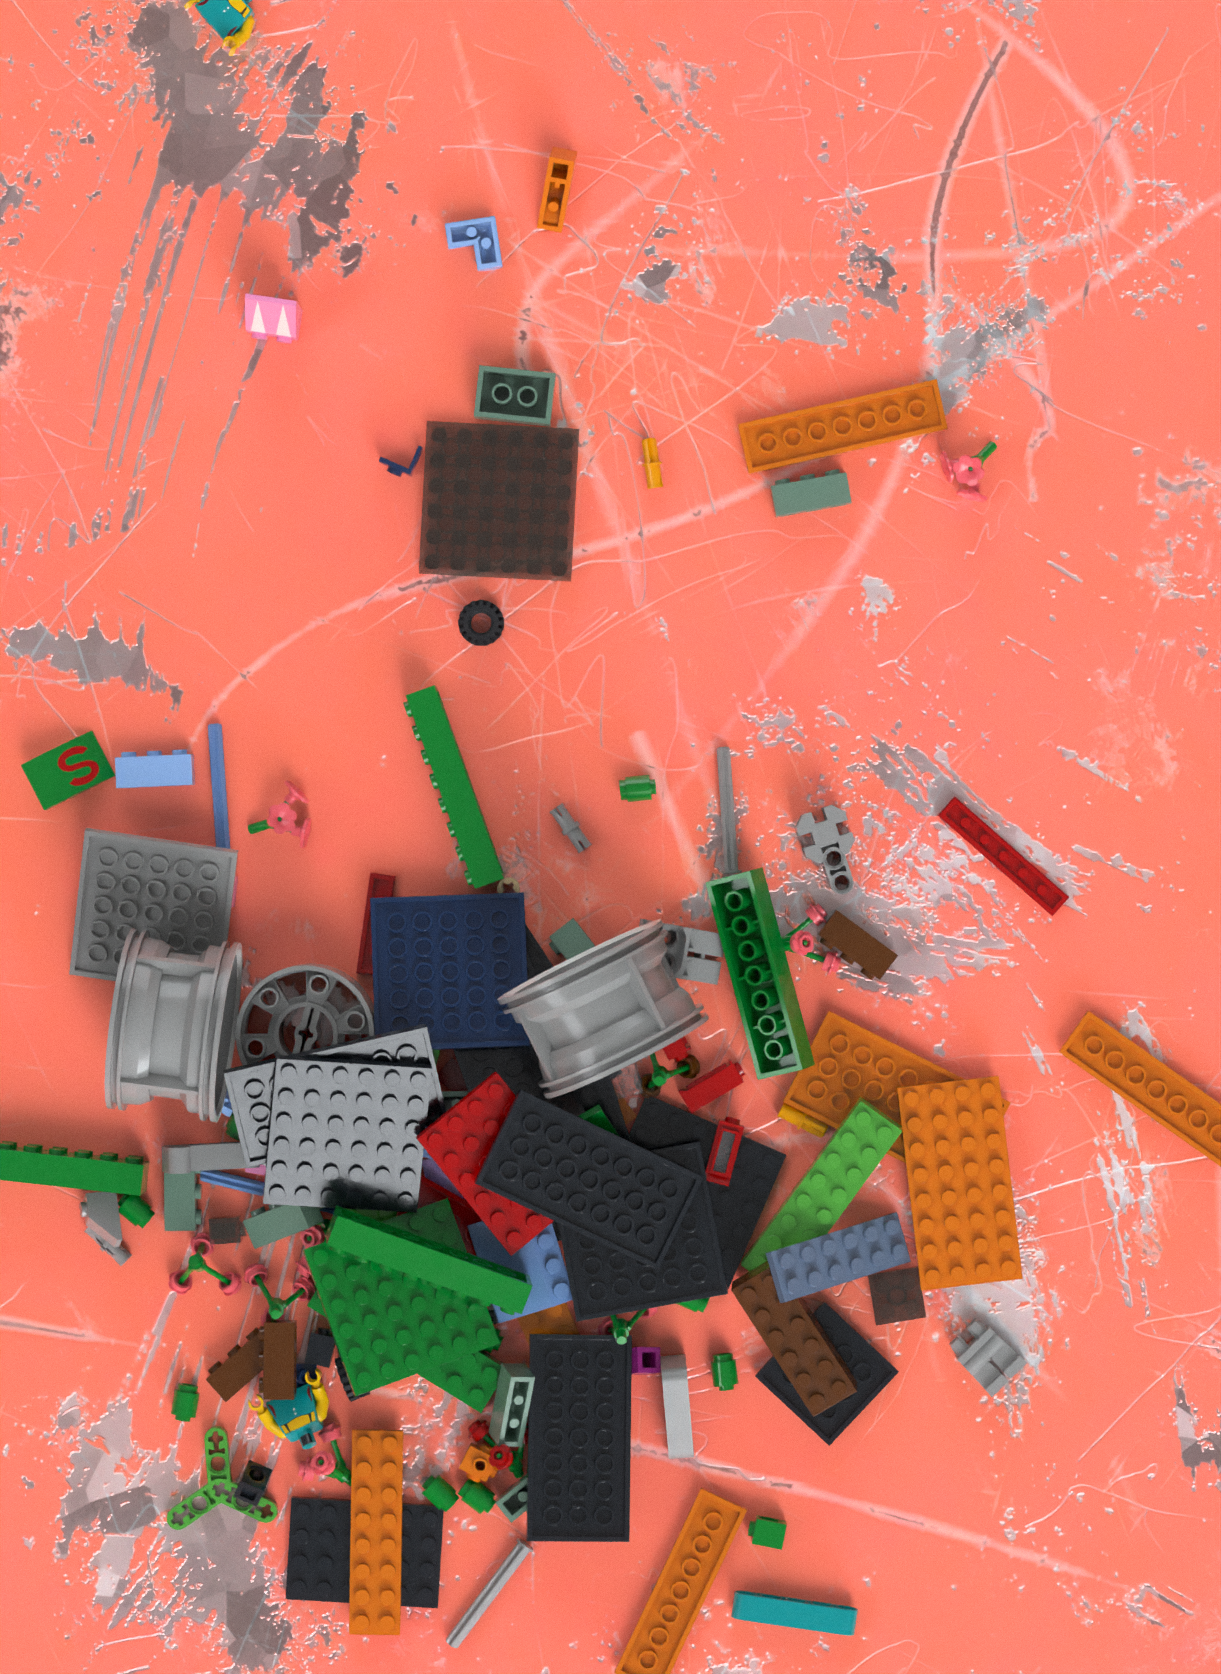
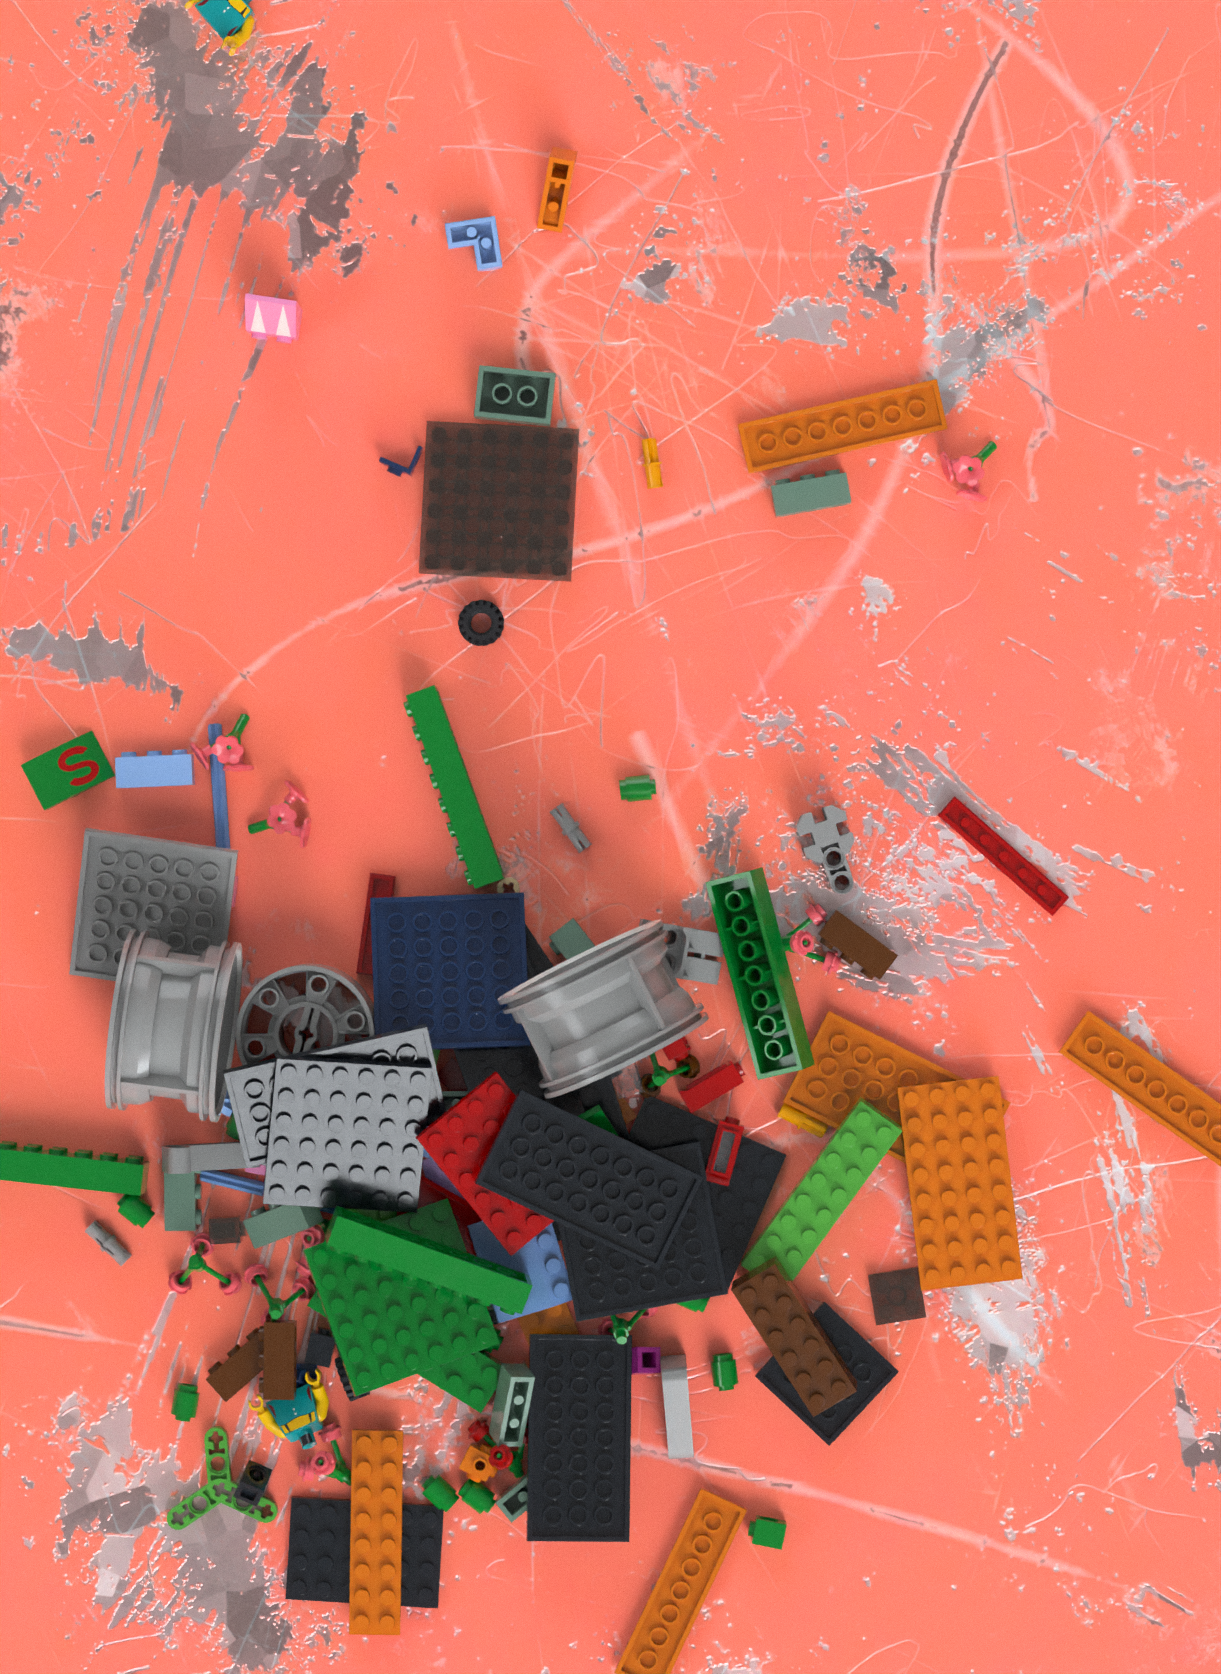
(102, 1216): light grey slope -> none
(227, 749): none -> coral plant
(489, 1593): light grey axle -> none
(727, 811): light grey axle -> none
(794, 1613): teal beam -> none
(838, 1257): sand blue plate -> none
(981, 1350): light grey hips -> none

